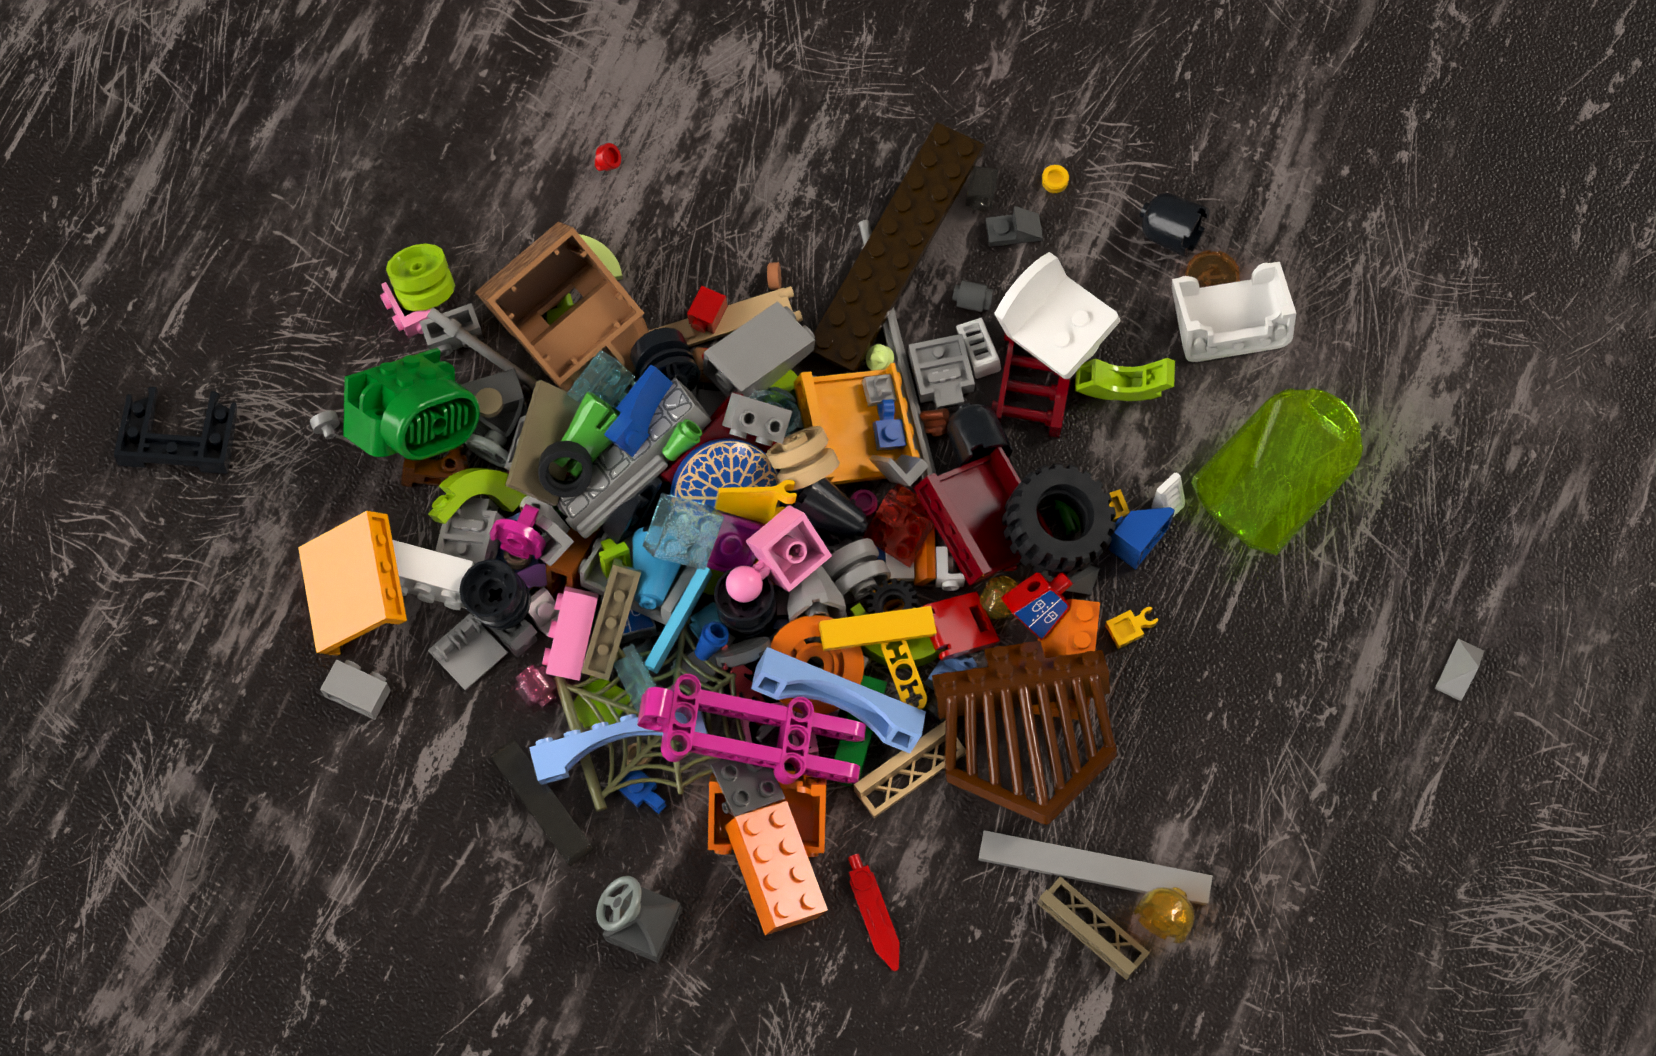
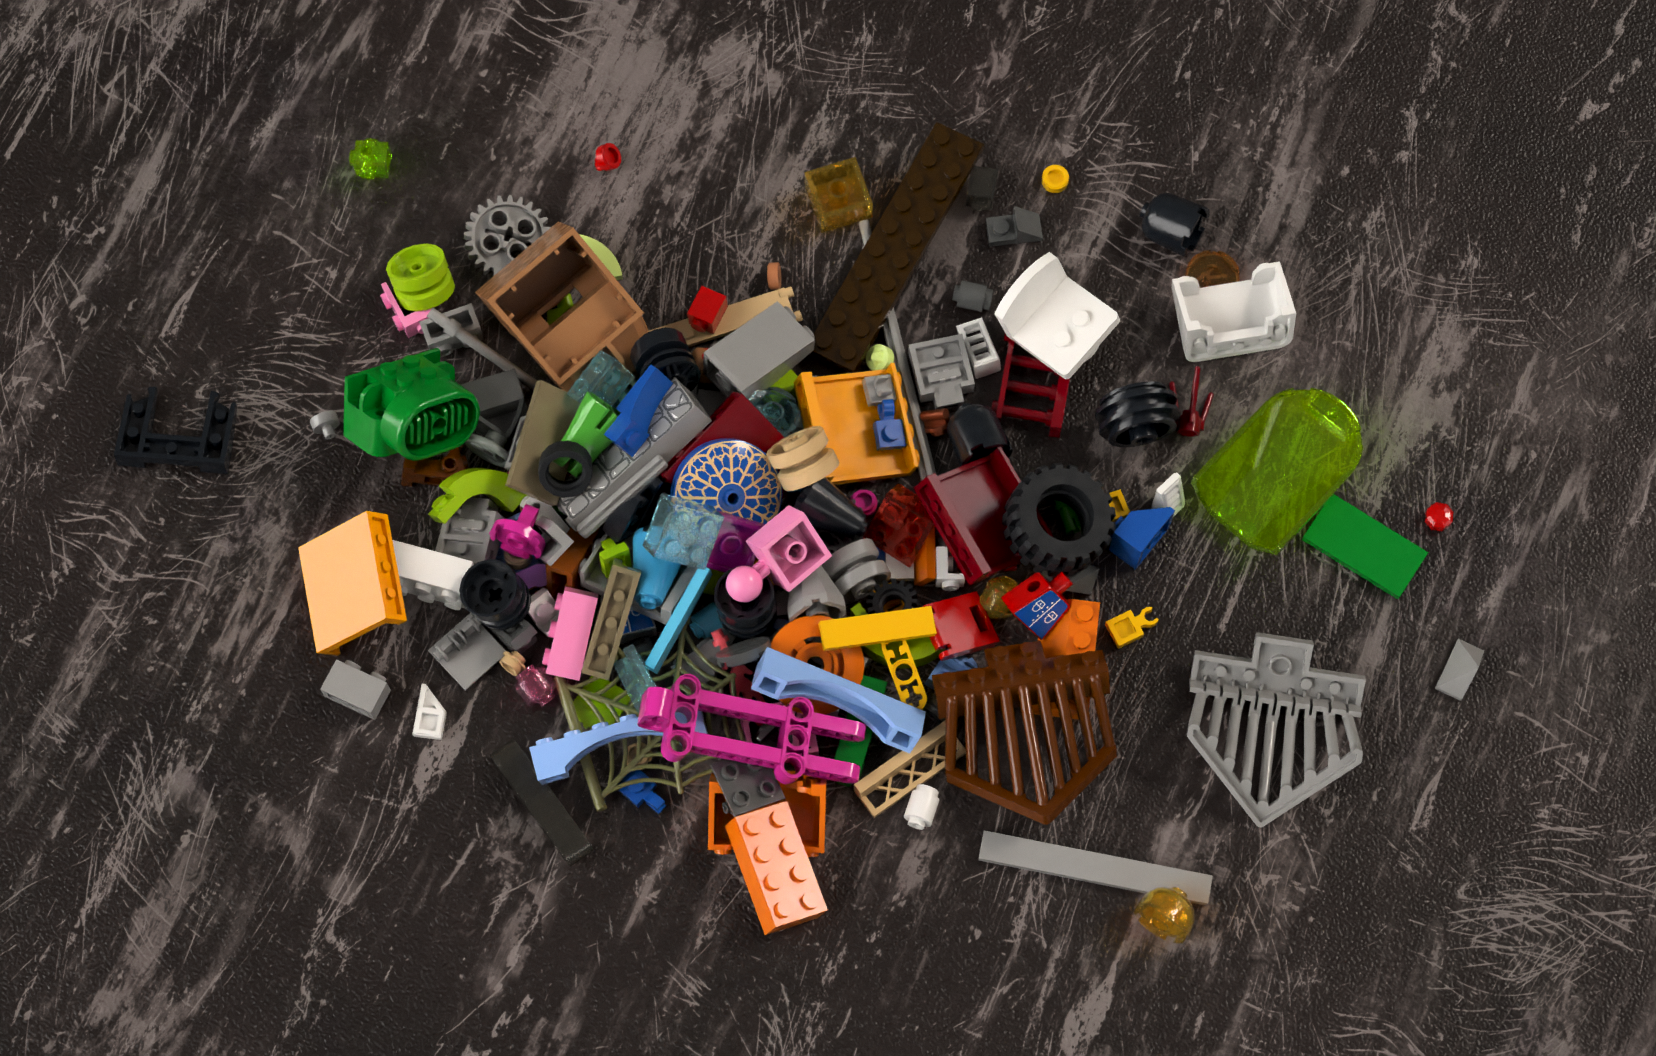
(371, 159): none -> clear neon green brick
(429, 716): none -> white tile
(490, 402): dark tan tile -> none
(513, 662): none -> tan plate
(515, 216): none -> light grey gear
(639, 918): dark grey piece -> none
(682, 439): bright green cone -> none
(712, 639): blue cone -> none
(755, 502): yellow flag -> none
(756, 418): light grey brick -> none
(838, 194): none -> clear yellow brick
(874, 912): red piece -> none
(902, 471): light grey panel -> none
(922, 806): none -> white brick
(1088, 933): dark tan fence -> none
(1125, 383): lime arch -> none
(1137, 414): none -> black wheel
(1190, 422): none -> dark red plant
(1279, 677): none -> light grey plate
(1365, 546): none -> green tile
(1439, 516): none -> red tile

